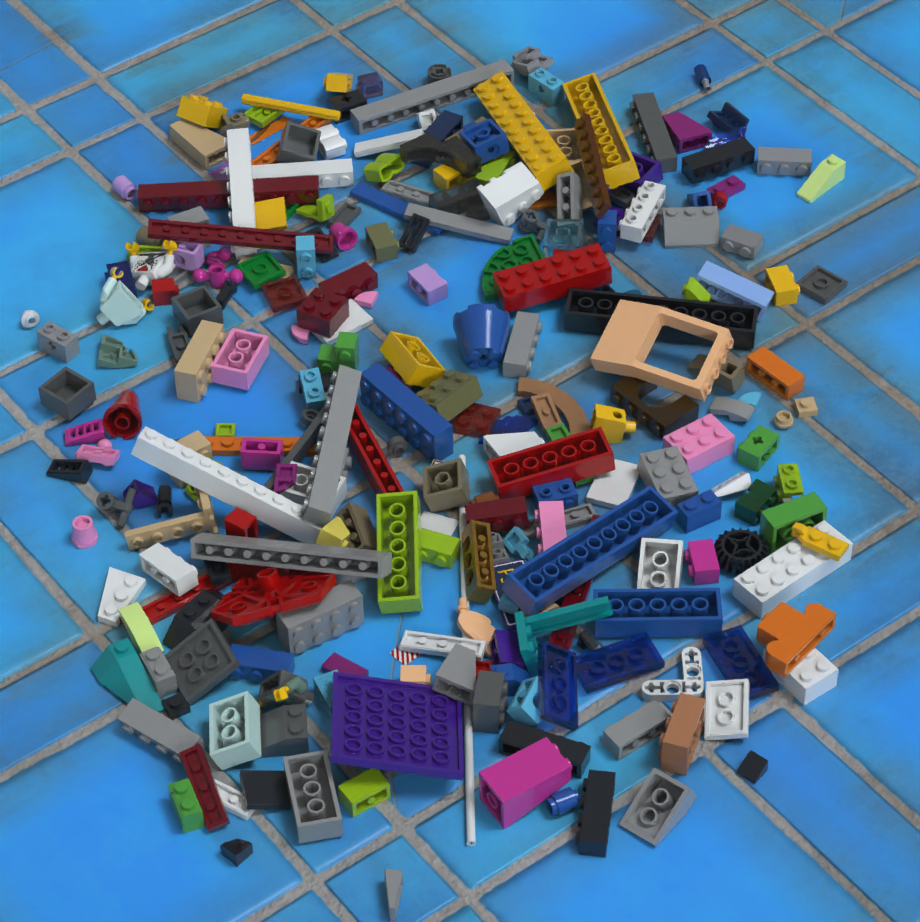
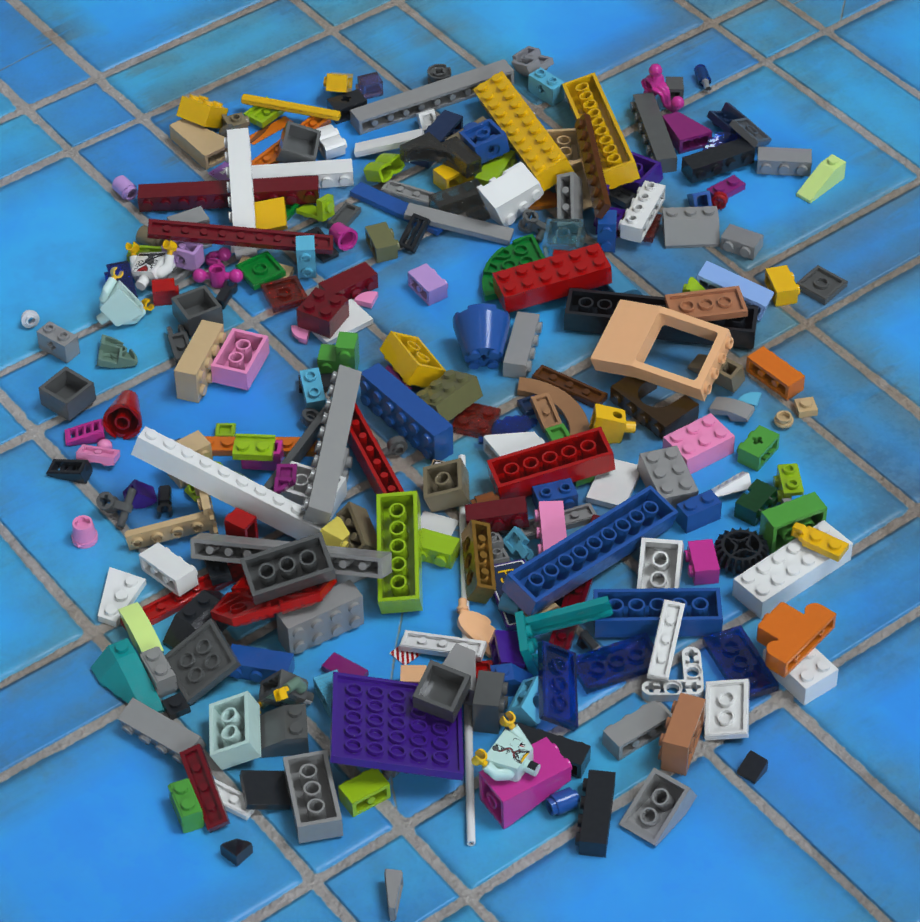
(253, 447): none -> lime plate
(288, 568): none -> dark grey brick
(441, 691): none -> dark grey piece
(509, 755): none -> light aqua torso
(576, 389): none -> reddish brown tile
(655, 83): none -> dark pink piece
(665, 641): none -> white tile
(675, 86): none -> dark grey brick
(709, 304): none -> nougat plate
(750, 132): none -> dark grey tile

